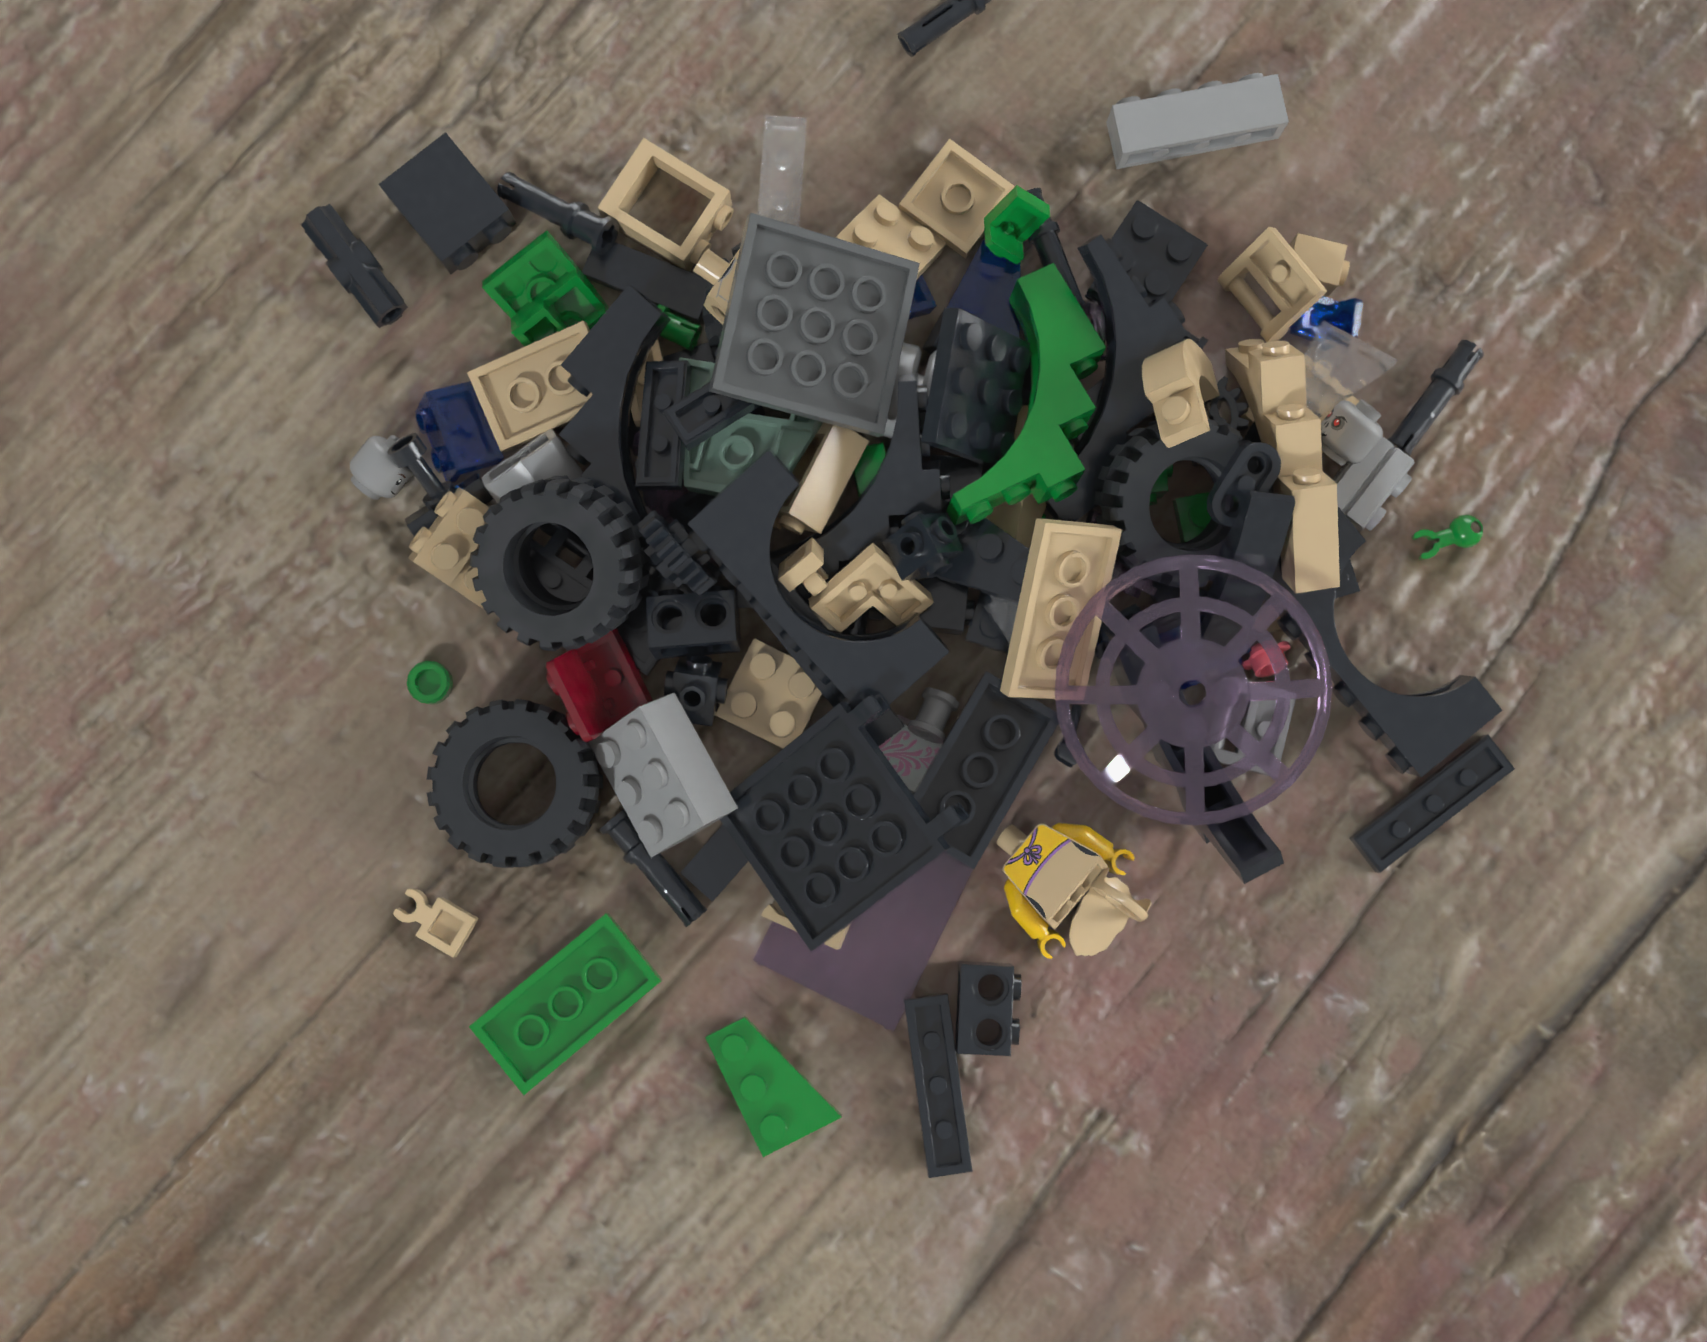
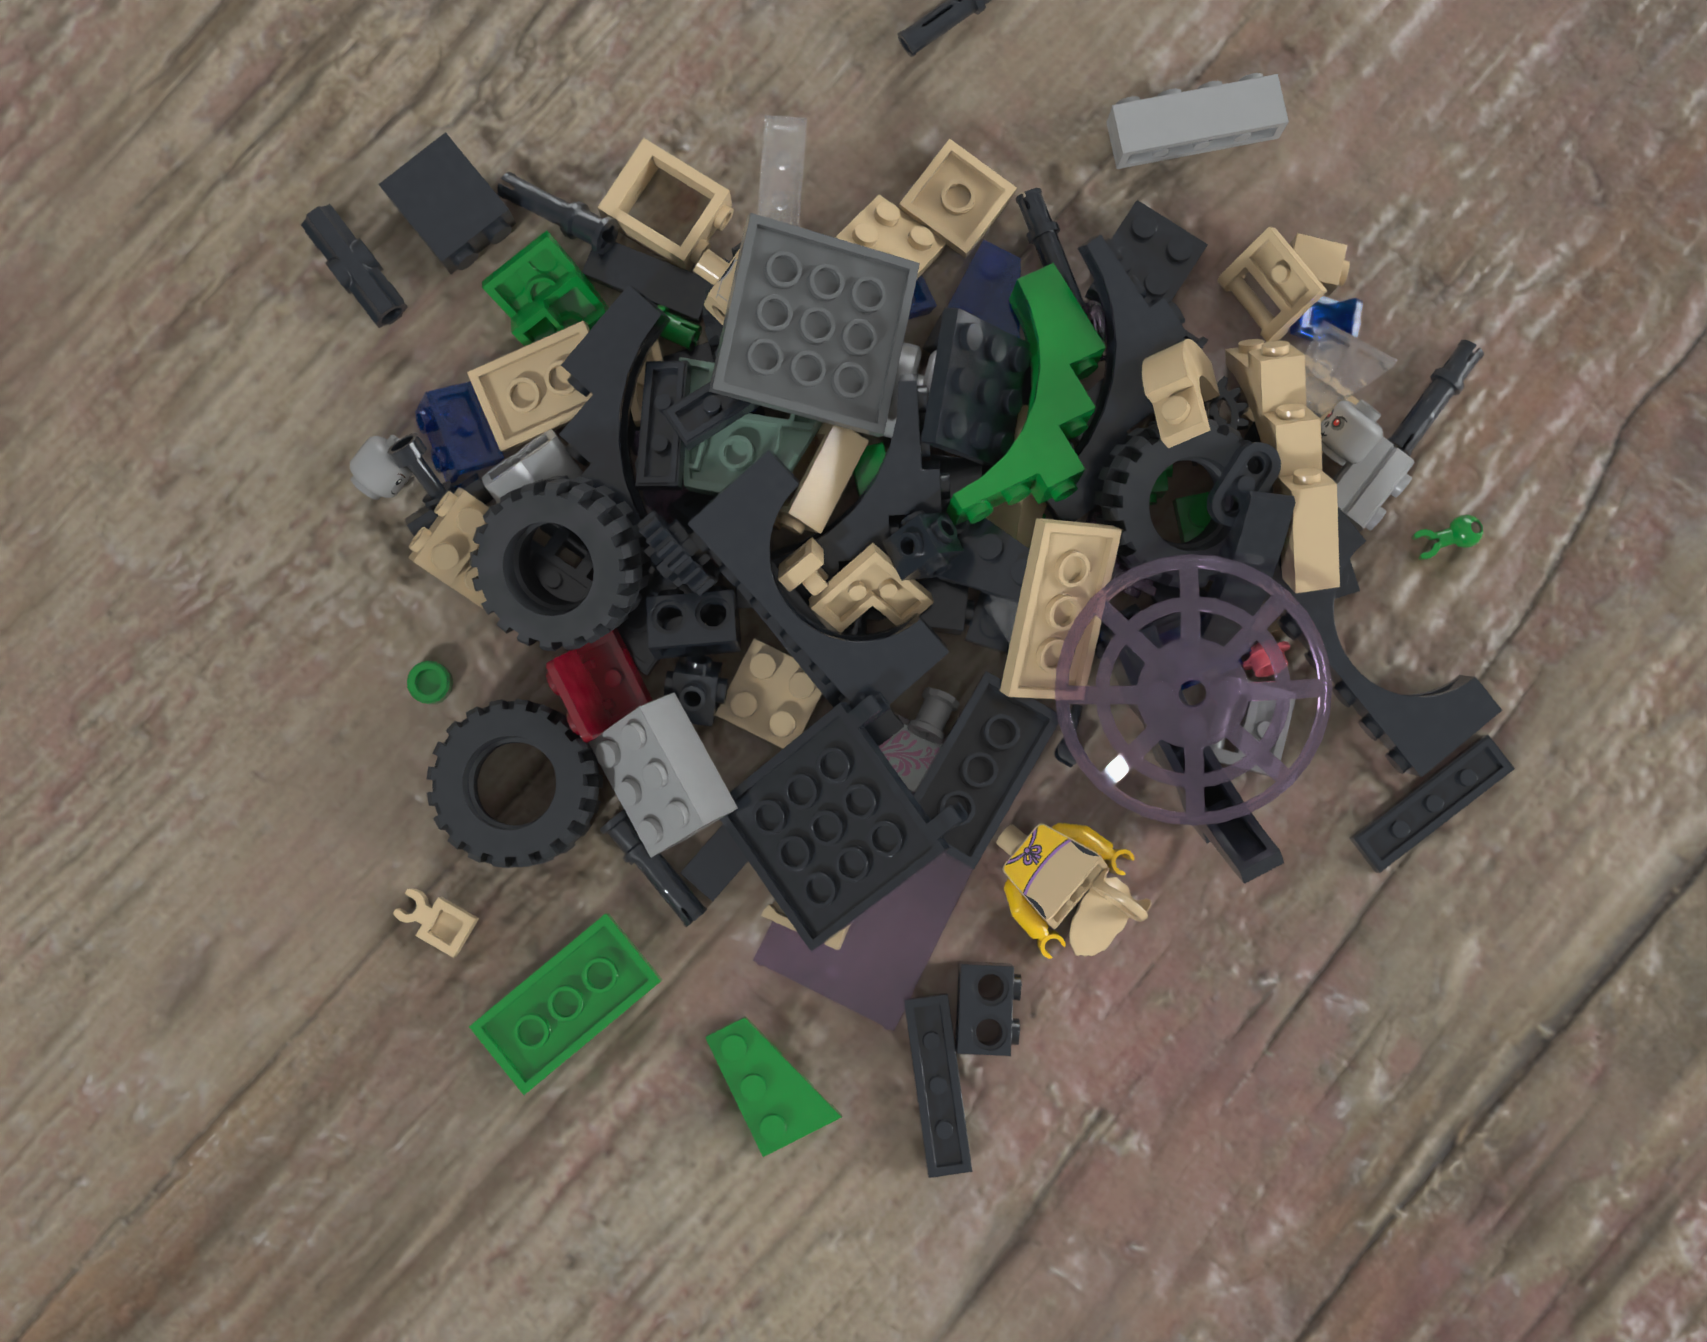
(1013, 223): green bracket -> none

